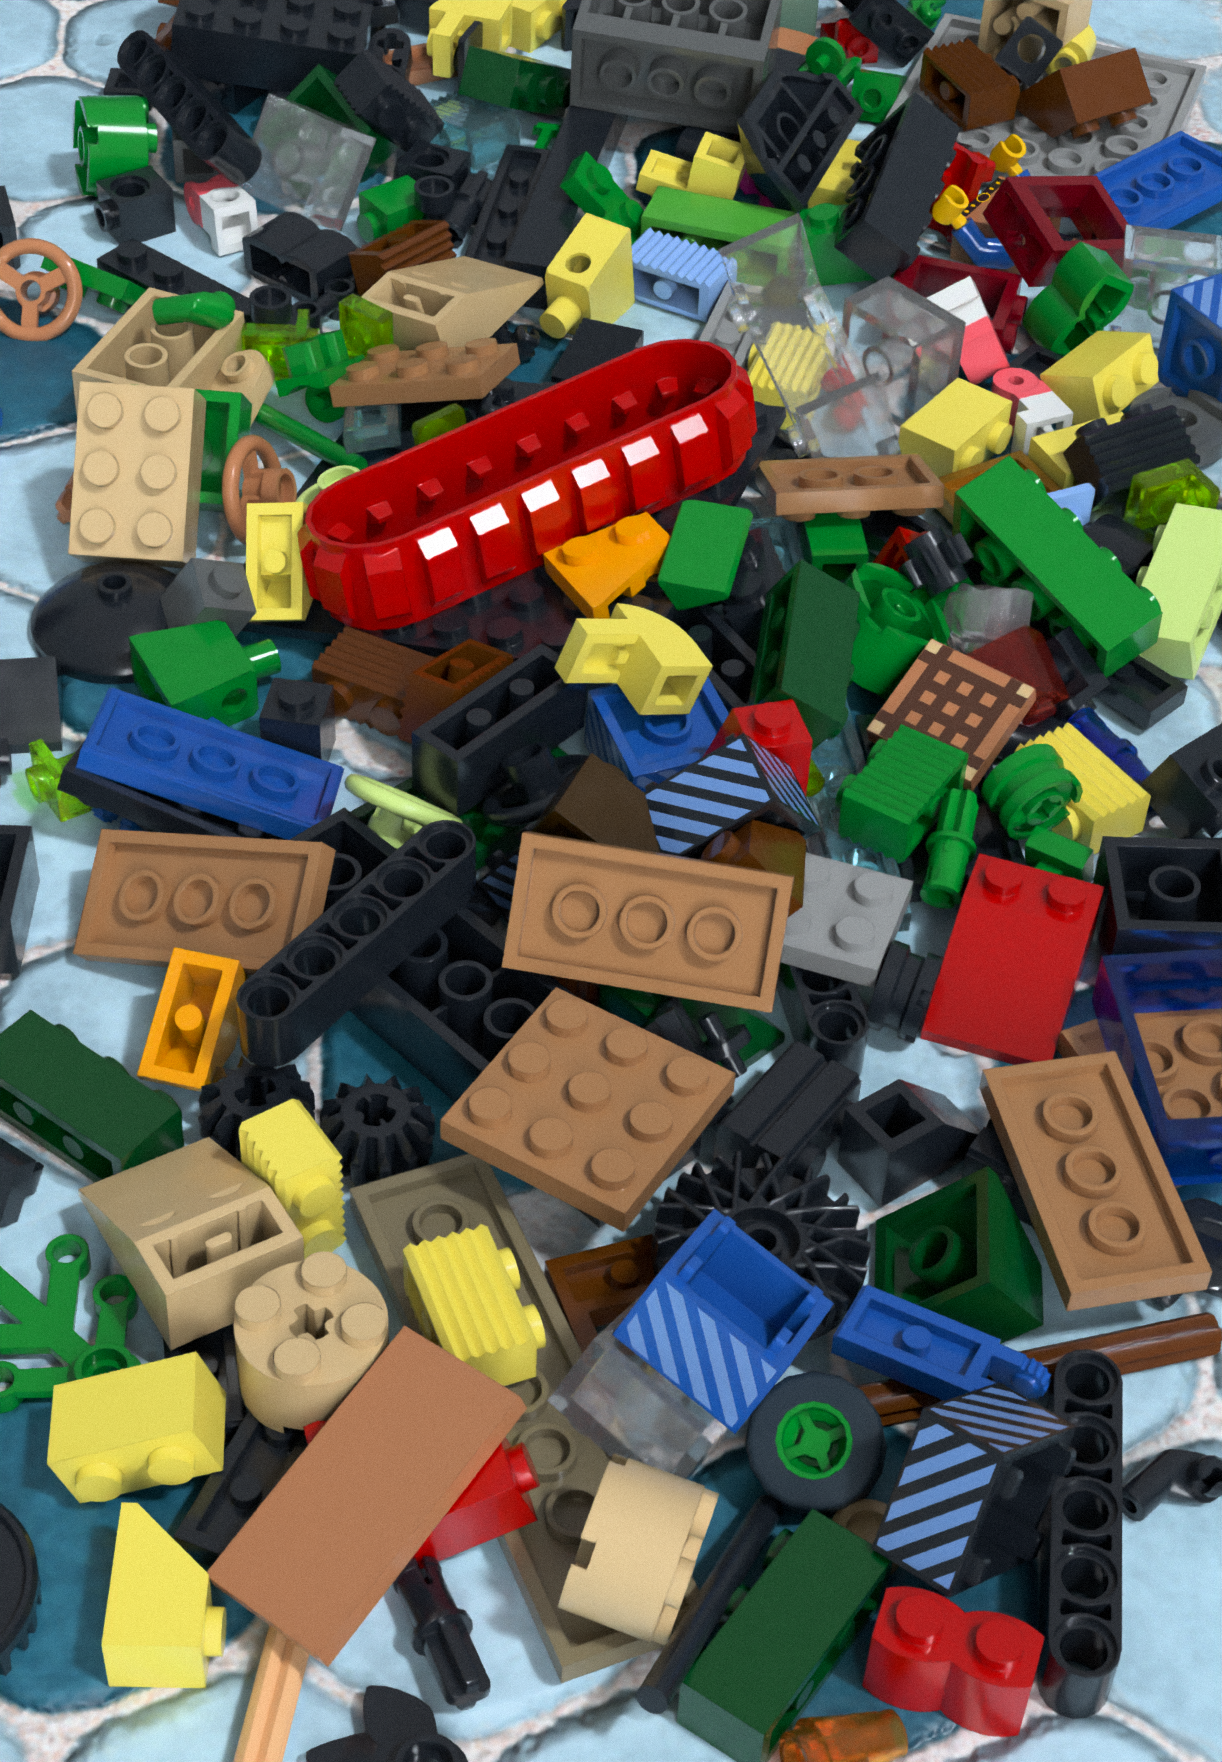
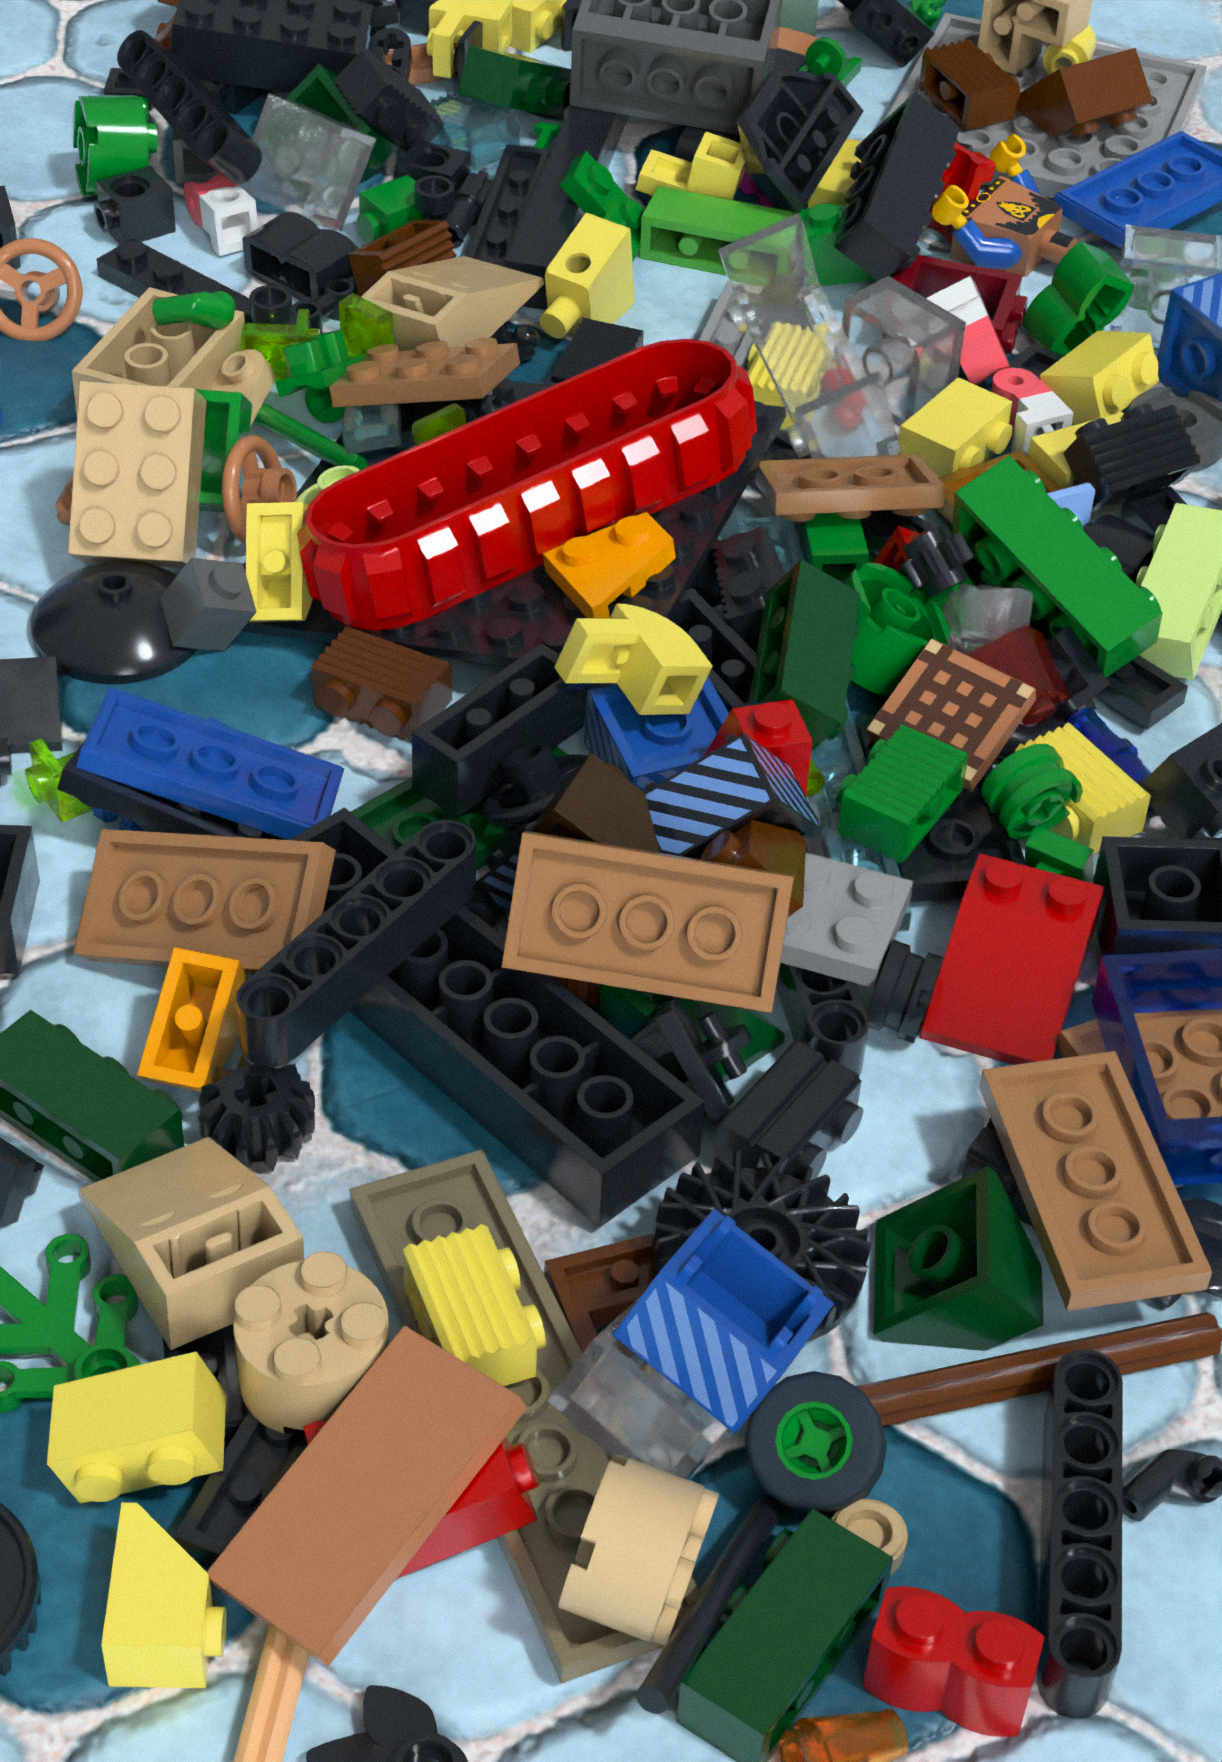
(112, 290): green plate -> none
(202, 670): green torso -> none
(300, 717): black brick -> none
(302, 1170): light yellow brick -> none
(378, 1129): black gear -> none
(397, 812): yellowish green piece -> none
(442, 1634): black axle -> none
(446, 681): reddish brown brick -> none
(588, 1108): medium nougat plate -> none
(677, 275): light blue brick -> none
(703, 553): green slope -> none
(851, 40): red bracket -> none
(876, 93): green bracket -> none
(902, 1139): black slope -> none
(930, 1349): blue hinge -> none
(950, 849): green axle -> none
(974, 1488): black container -> none
(1012, 62): black bracket -> none
(1024, 209): dark red window -> none
(1159, 489): clear neon green bracket -> none

